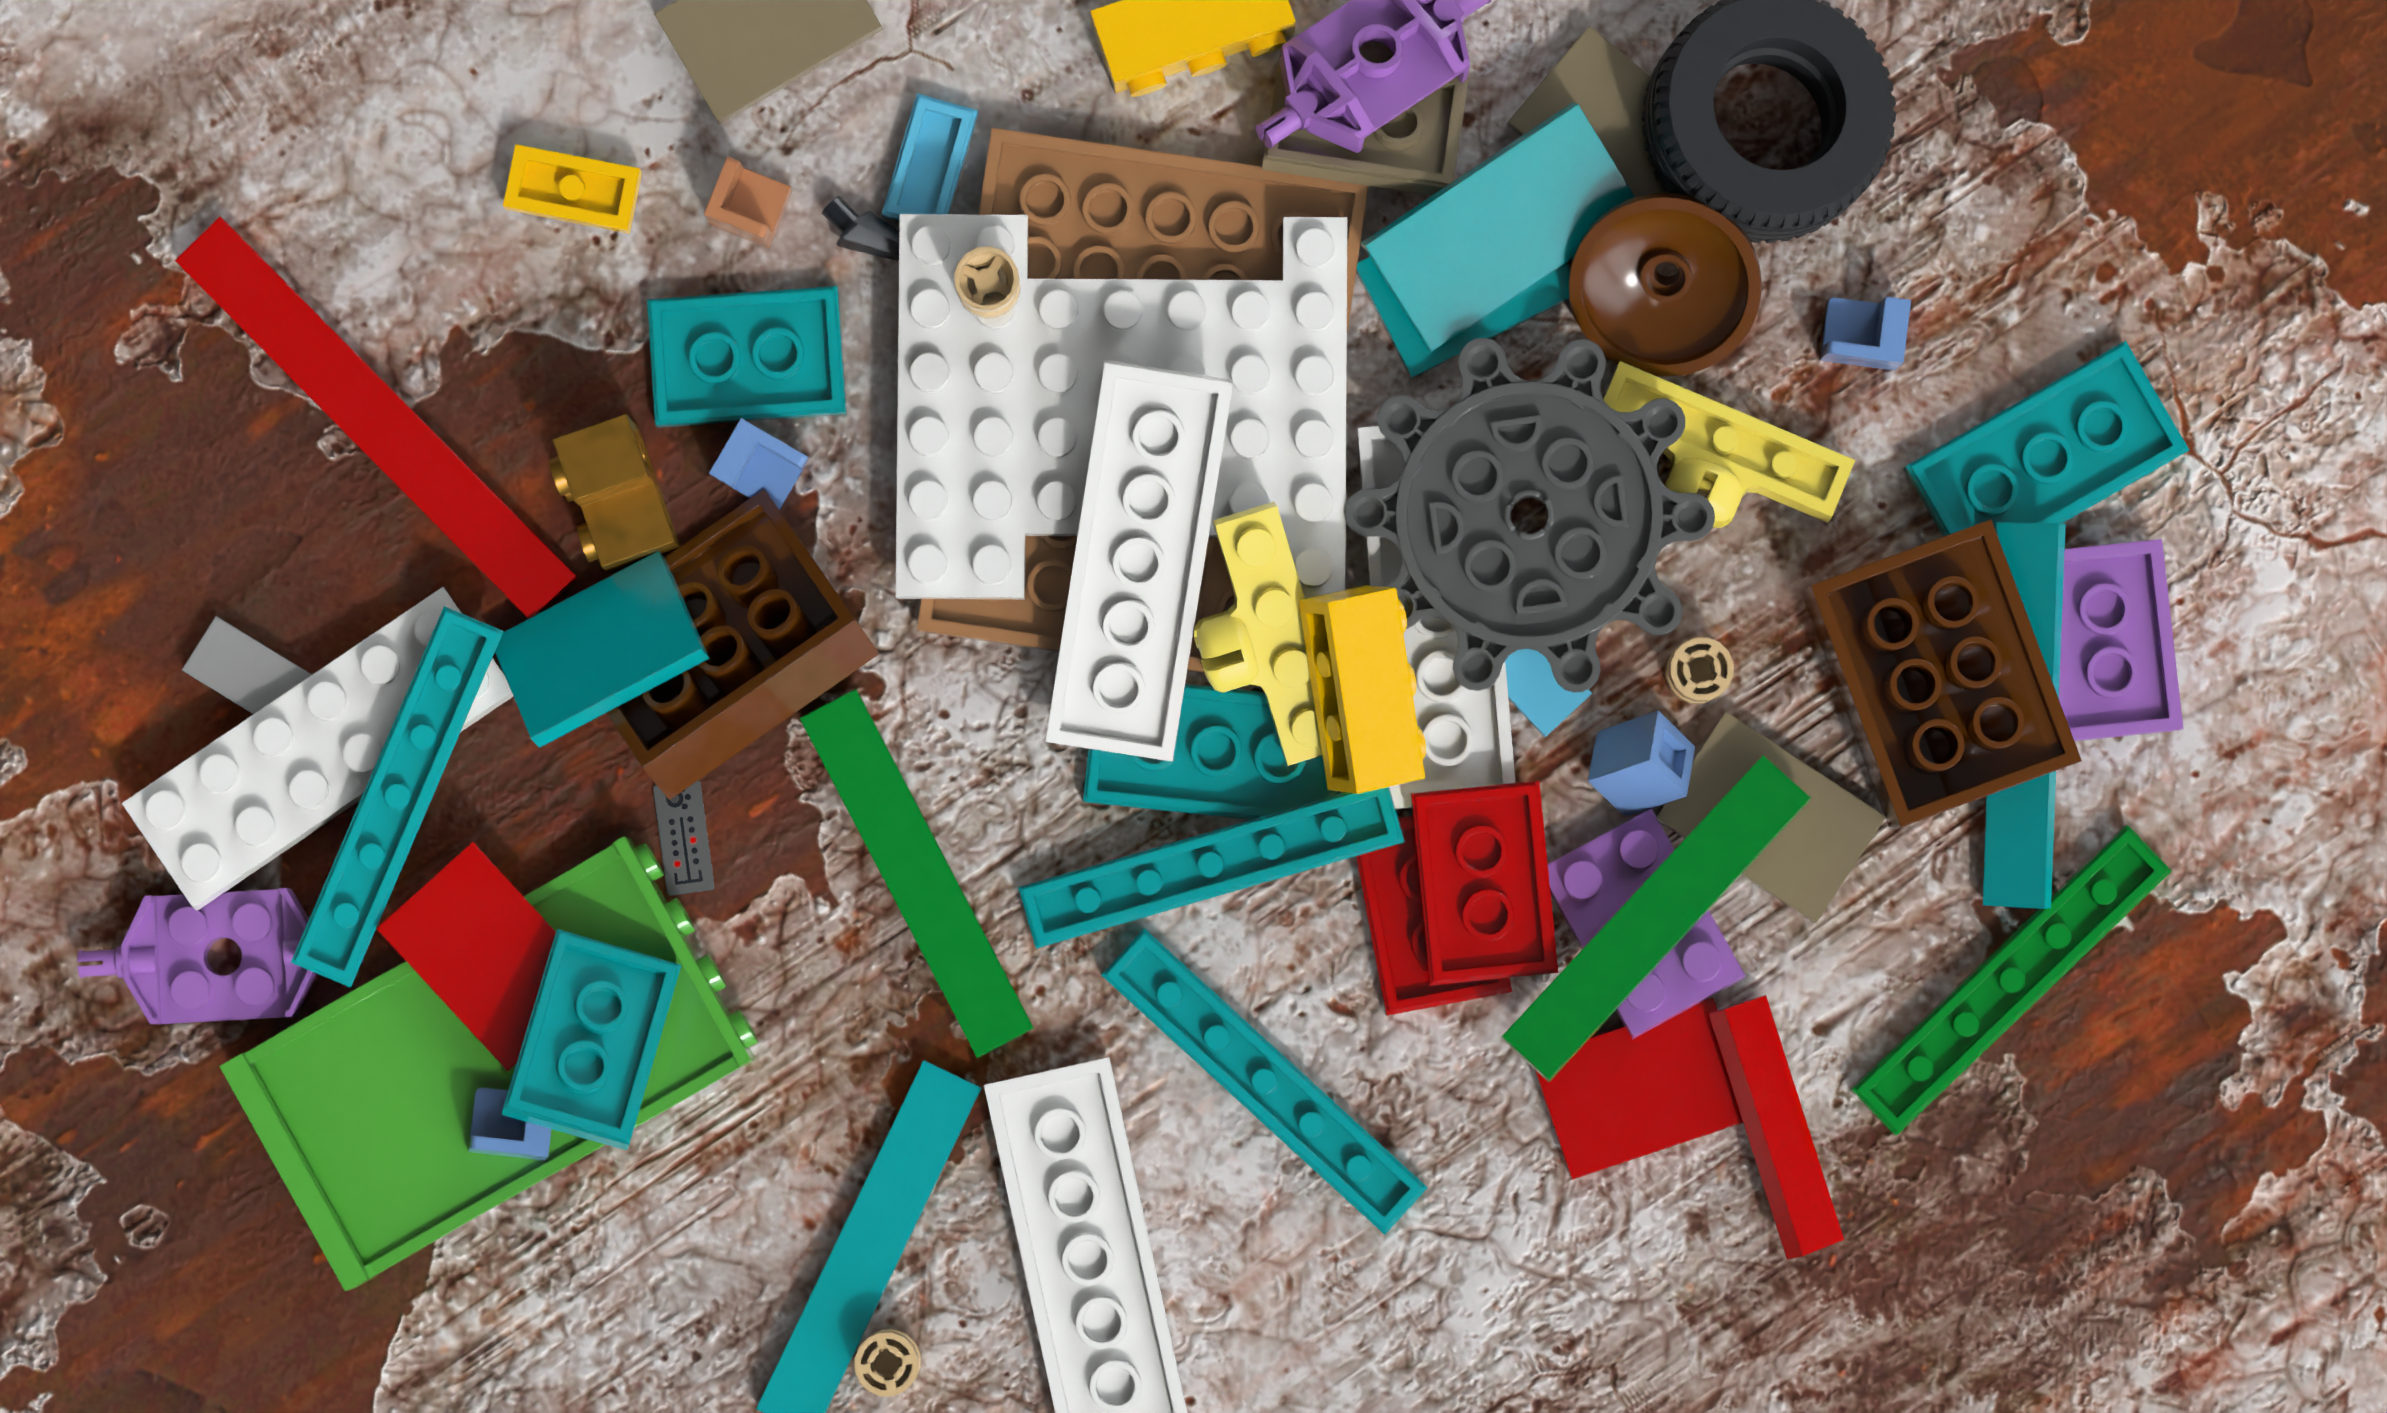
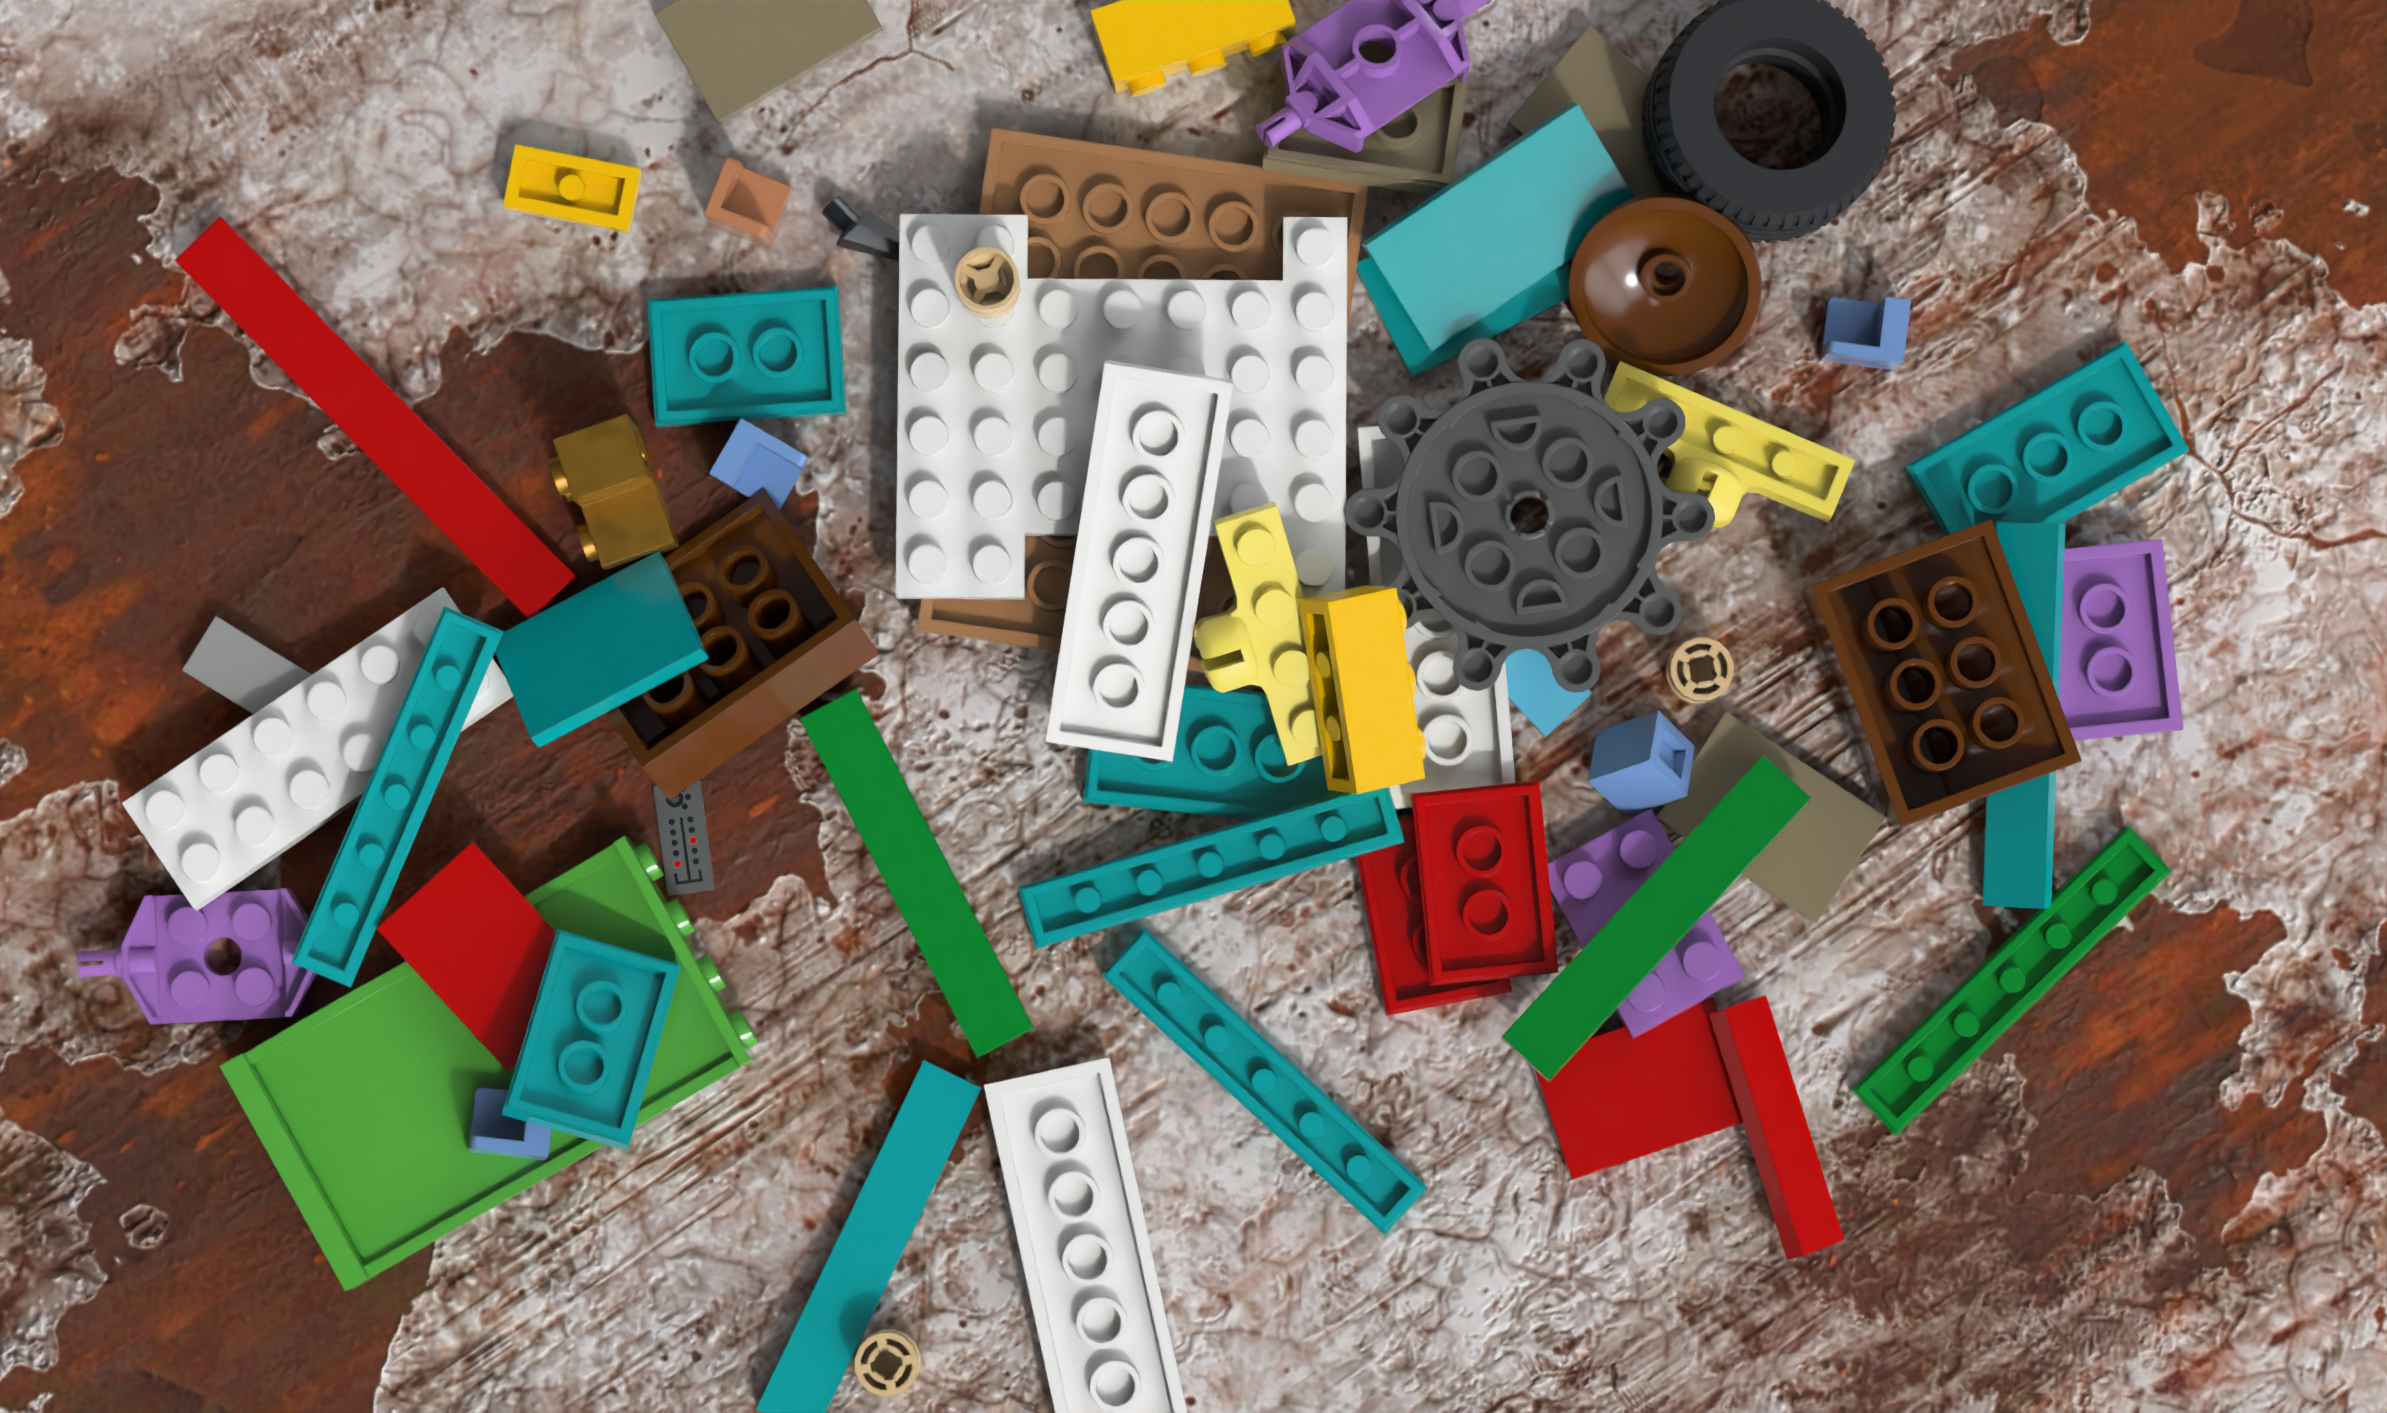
(930, 158): medium azure tile -> none

